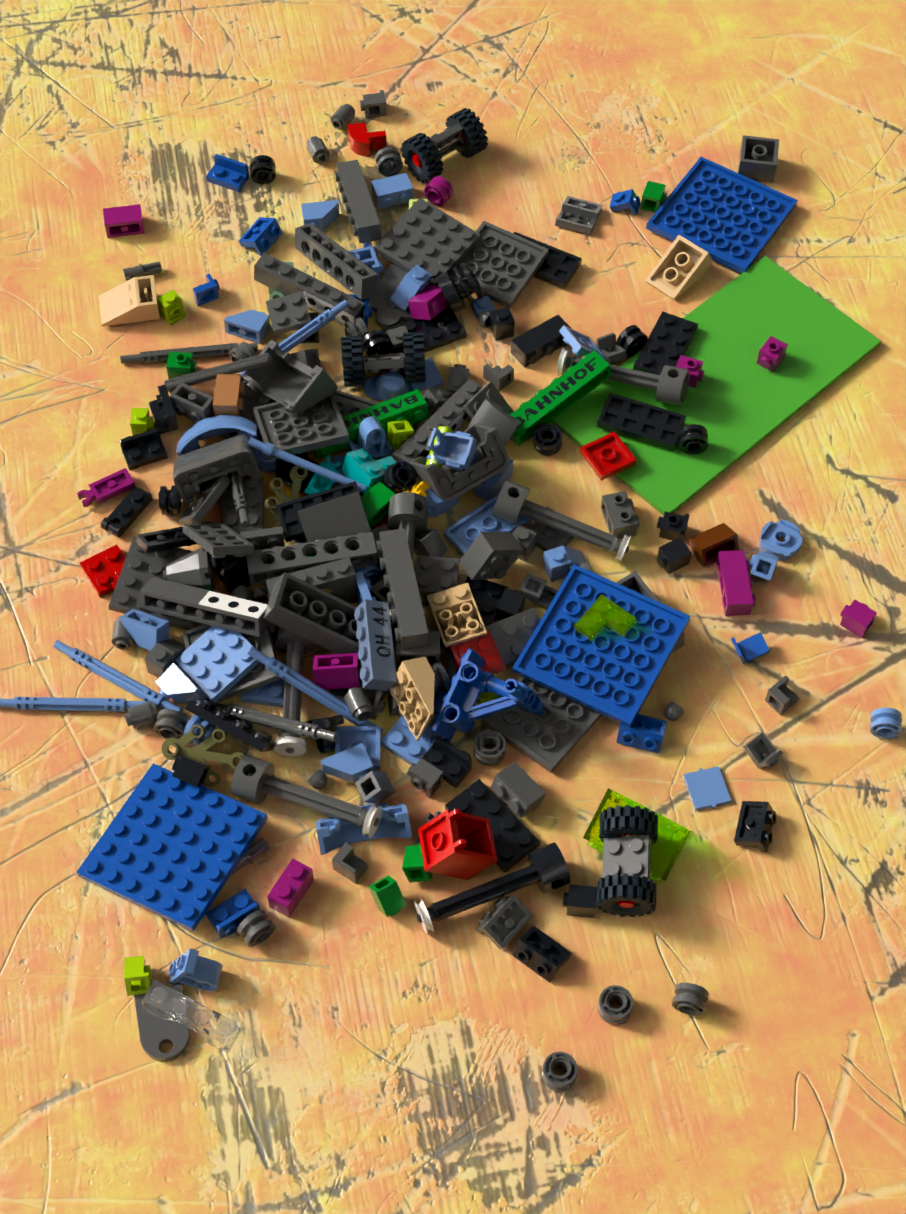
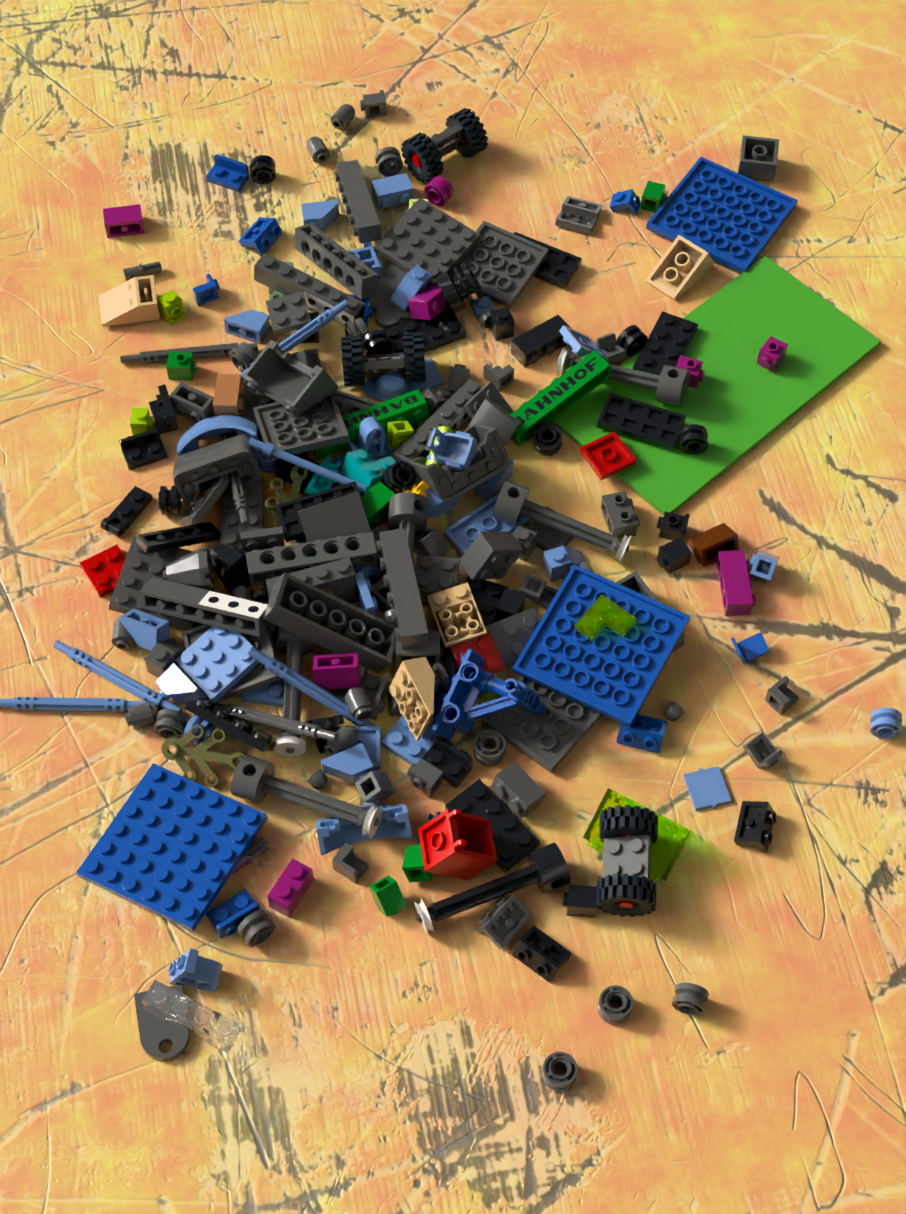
(107, 488): magenta plate -> none
(137, 975): lime brick -> none
(190, 770): black brick -> none
(211, 373): dark grey axle -> none
(218, 539): dark grey plate -> none
(346, 740): none -> dark grey brick
(364, 142): red brick -> none
(375, 645): sand blue brick -> none
(396, 336): dark grey plate -> none
(781, 549): medium blue plate -> none
(857, 618): magenta brick -> none

